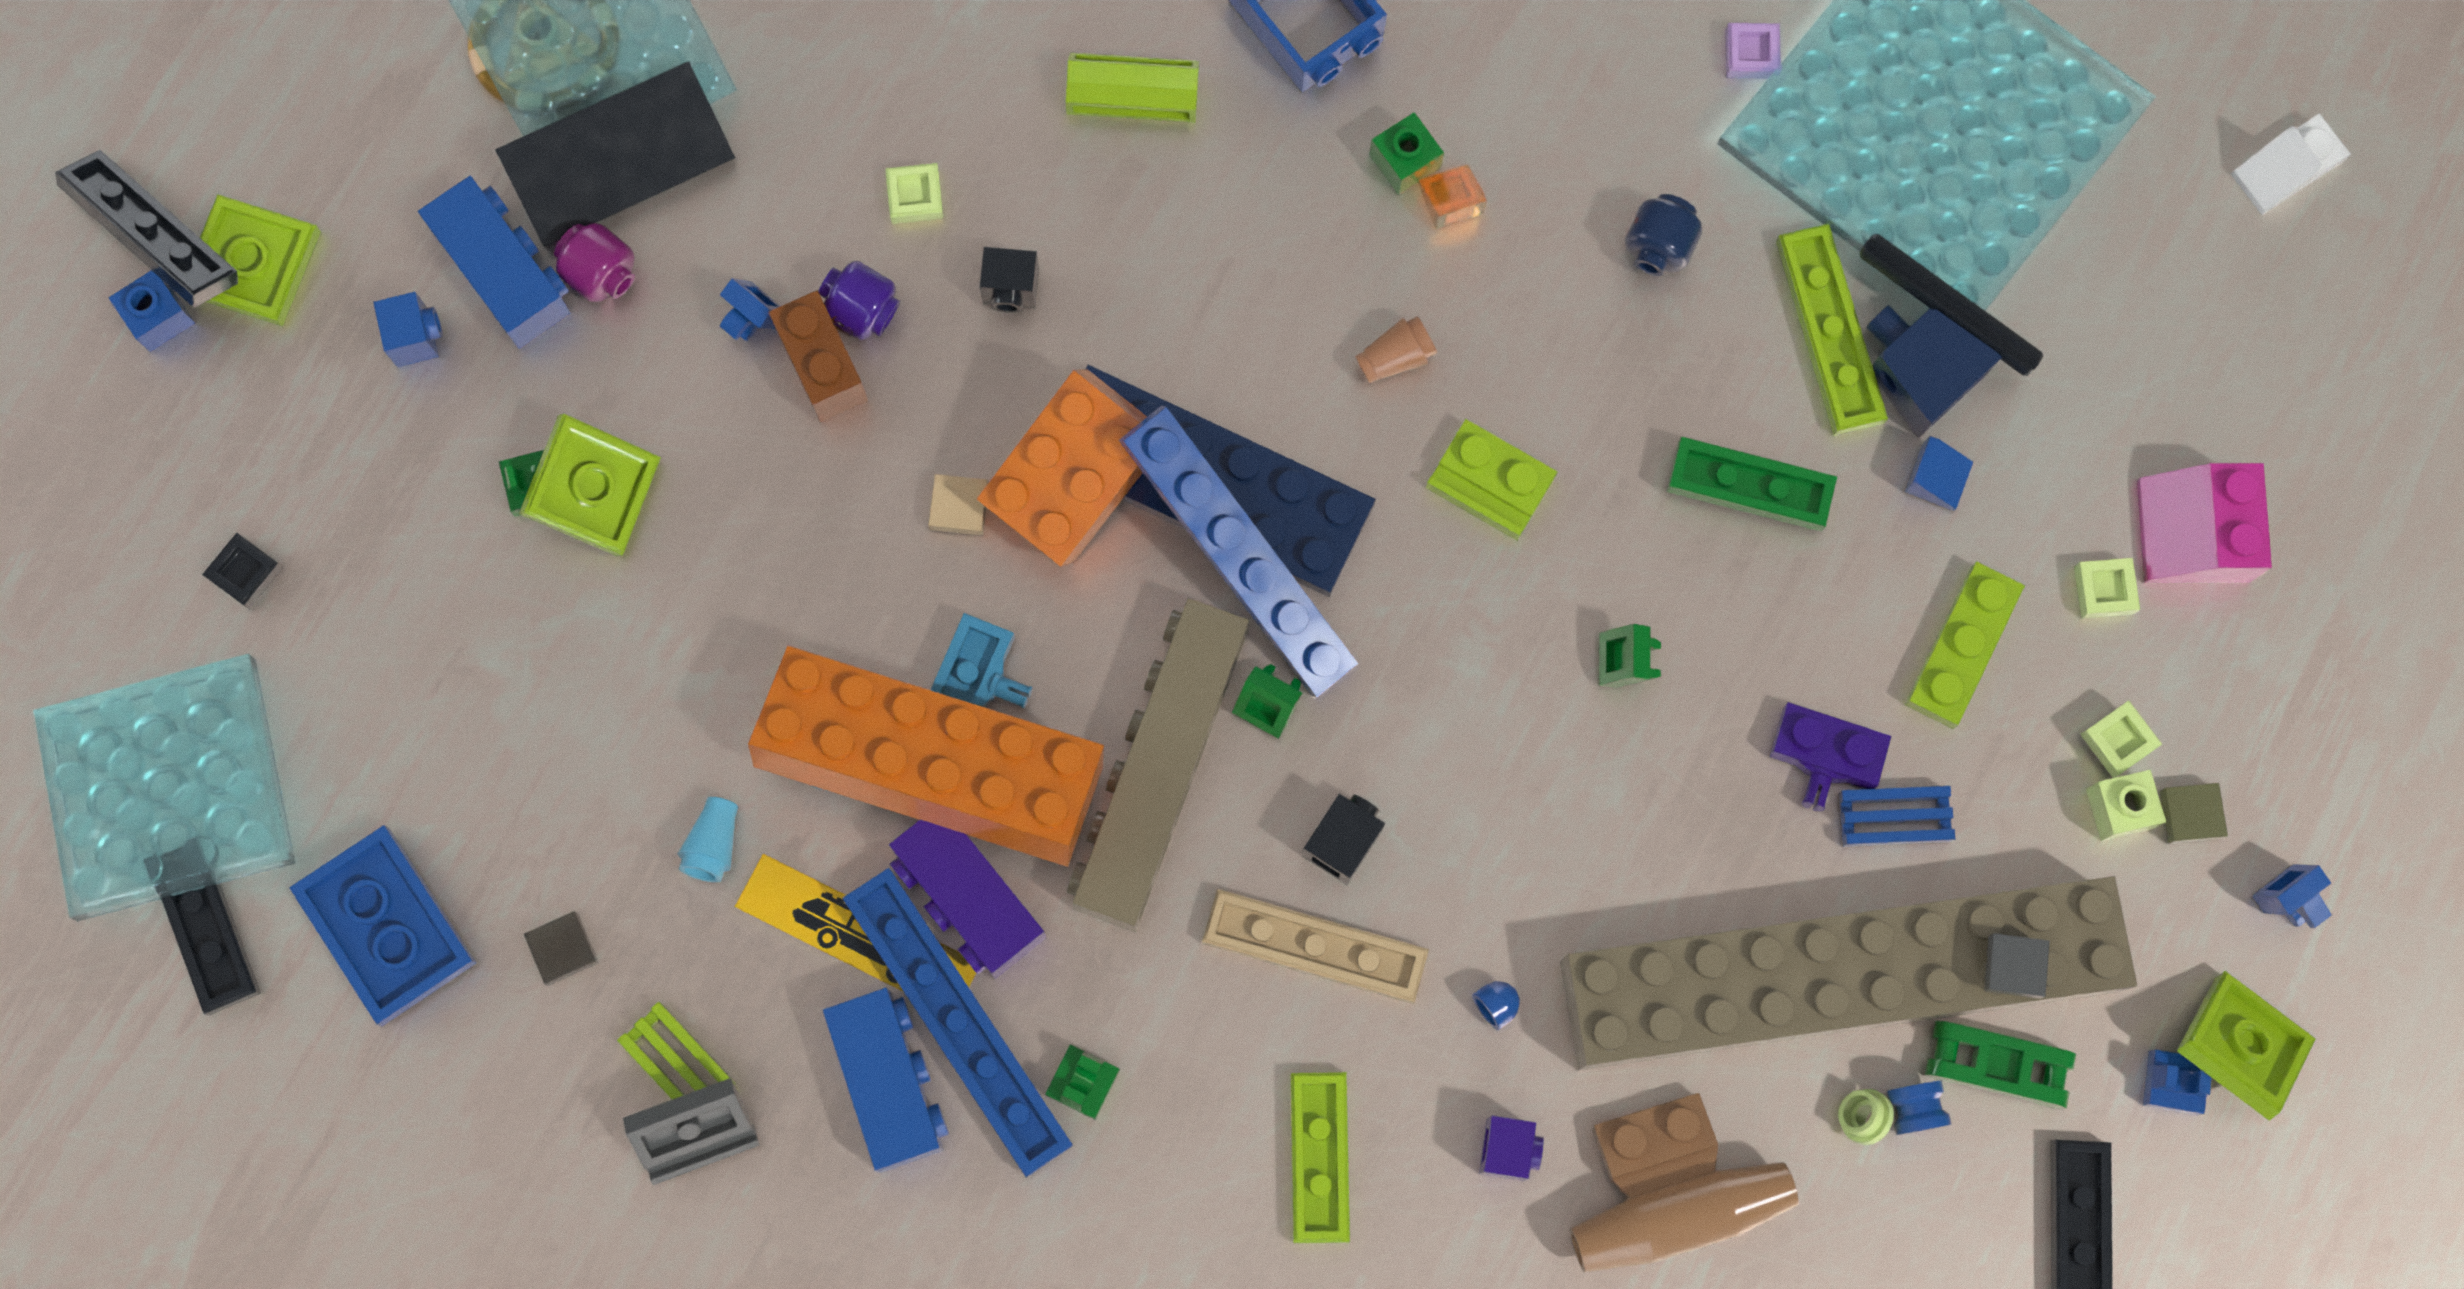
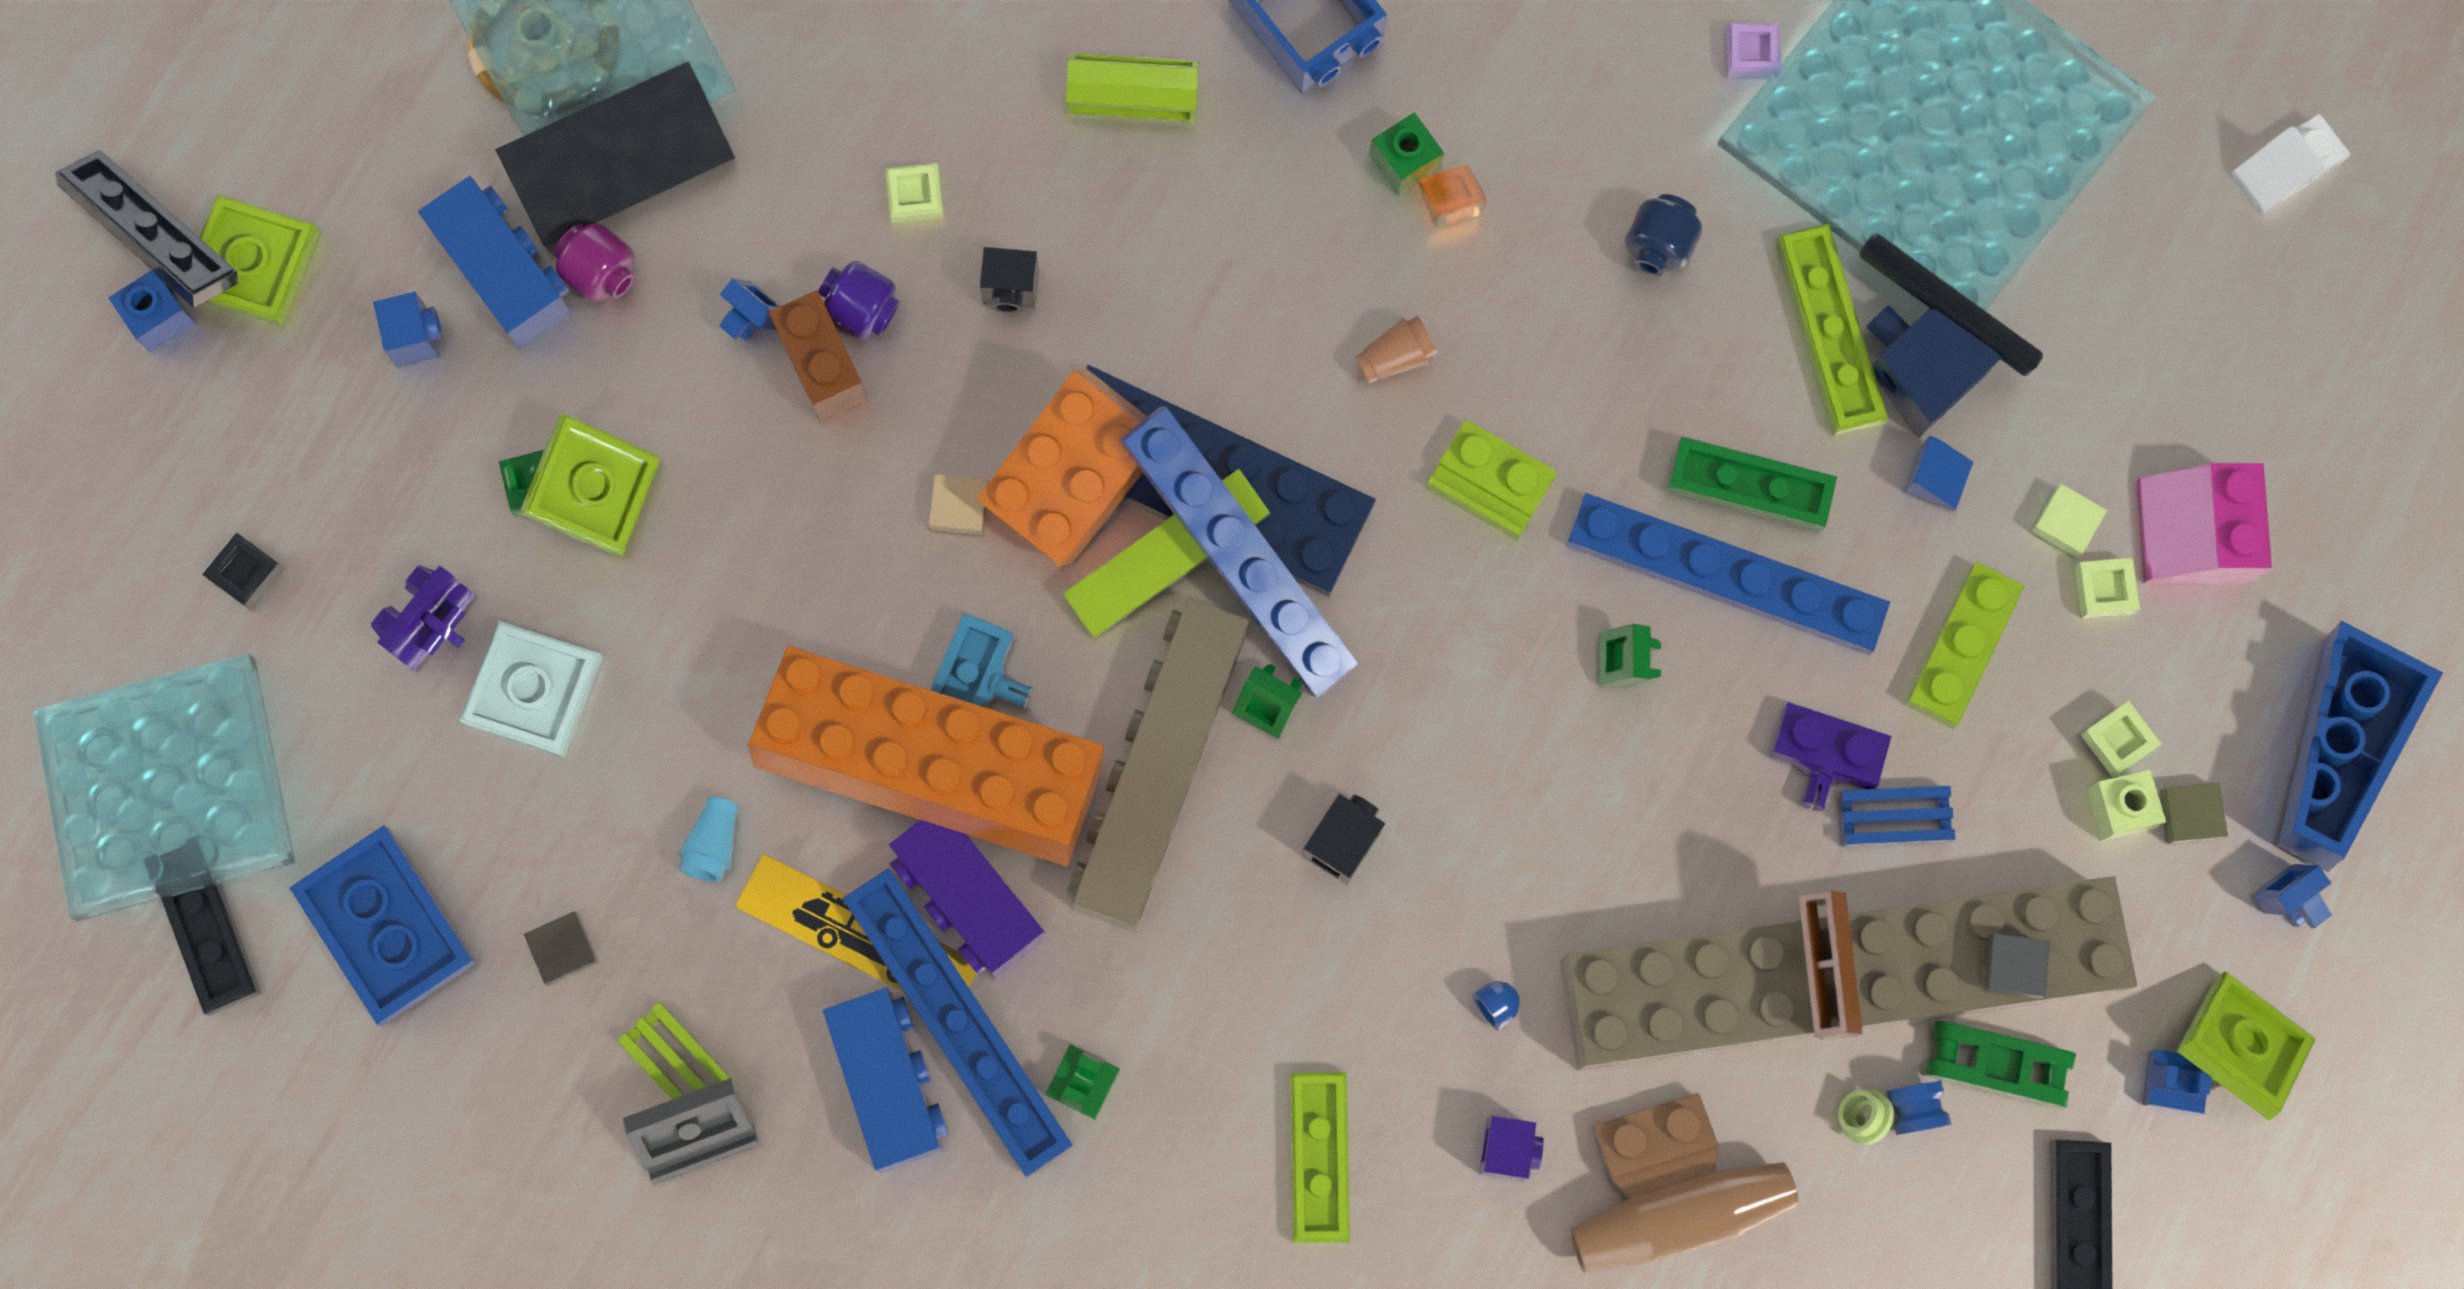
(426, 619): none -> dark purple hips
(531, 689): none -> light aqua tile
(1149, 566): none -> lime tile
(1315, 946): tan tile -> none
(1728, 574): none -> blue plate
(1841, 963): none -> dark orange piece
(2069, 520): none -> yellowish green tile
(2353, 734): none -> blue wedge

